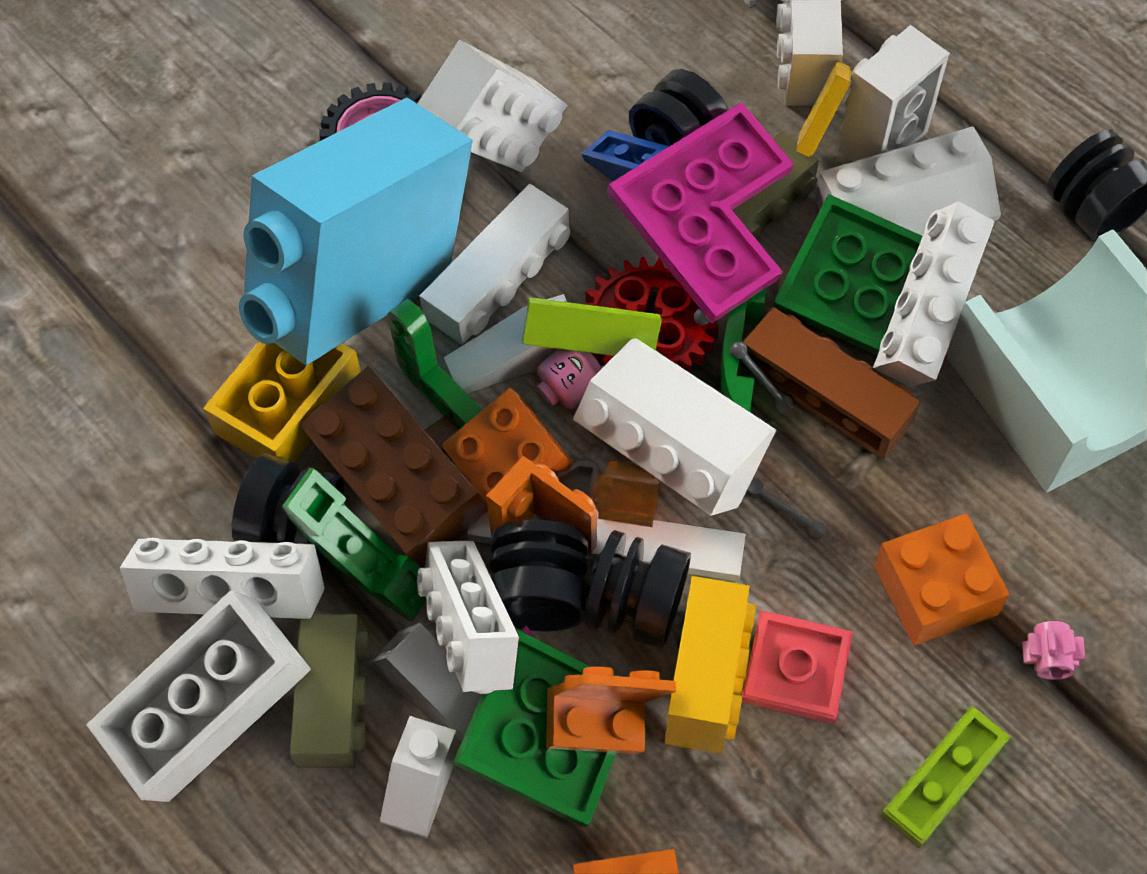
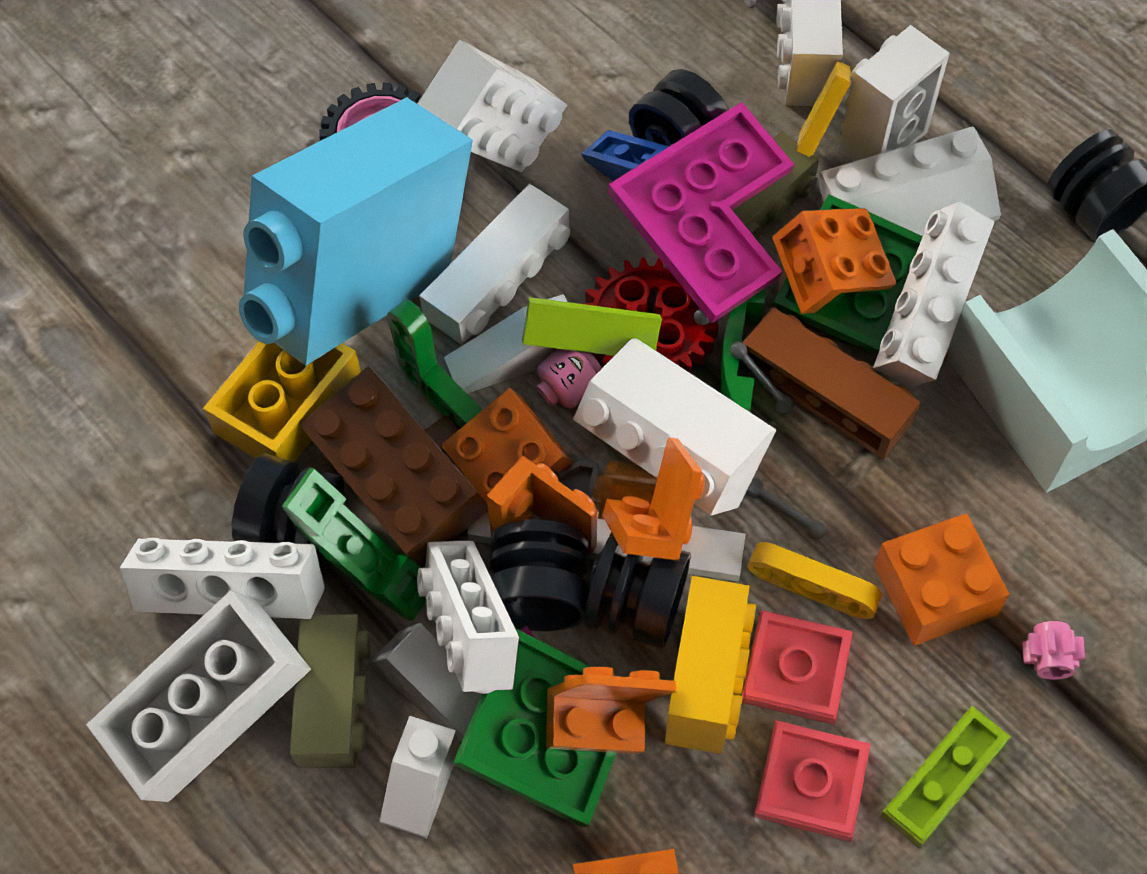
(665, 524): none -> orange bracket
(812, 780): none -> coral tile
(814, 580): none -> yellow beam
(832, 255): none -> orange bracket

